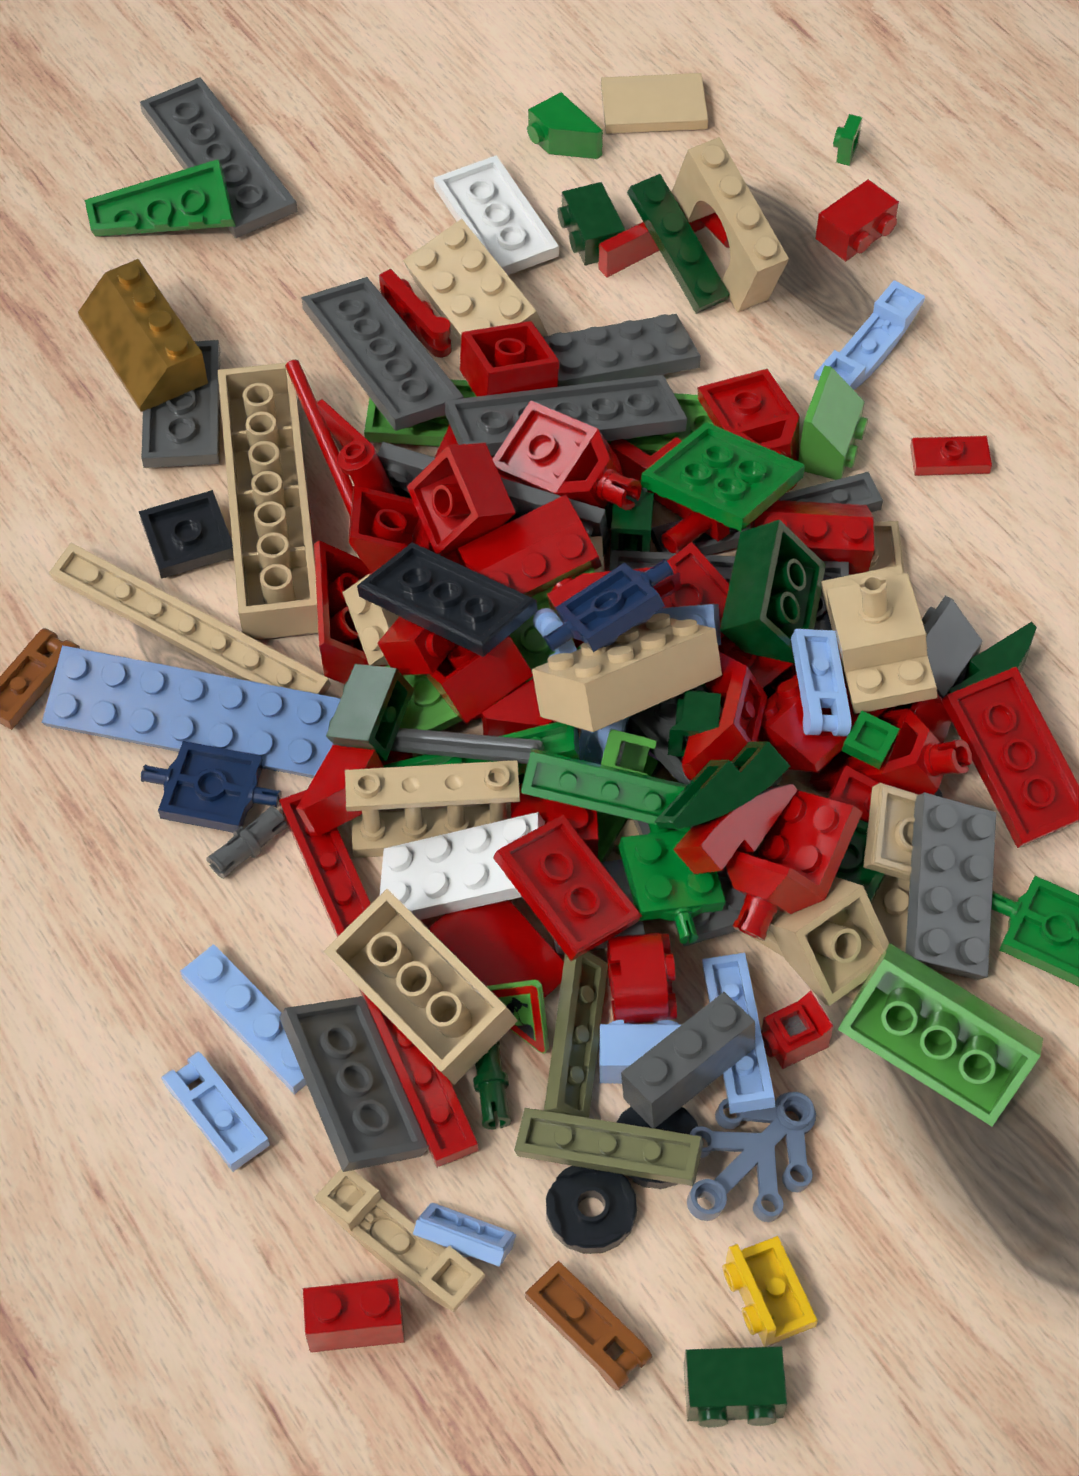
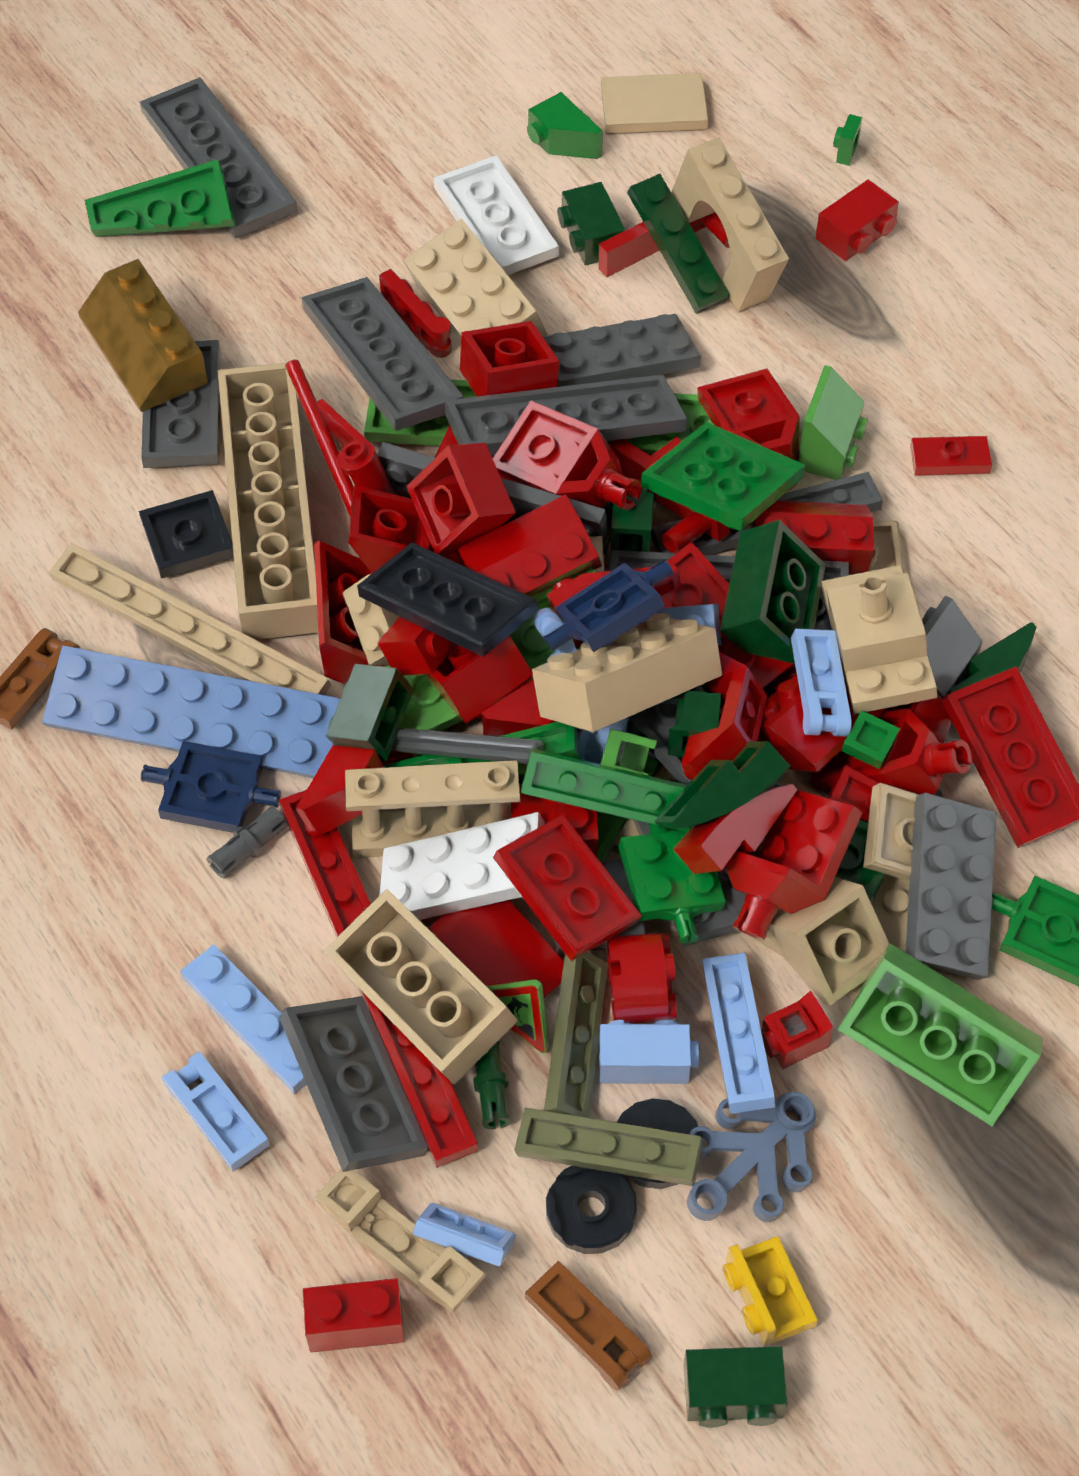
(688, 1060): dark grey brick -> none
(877, 336): light blue slope -> none

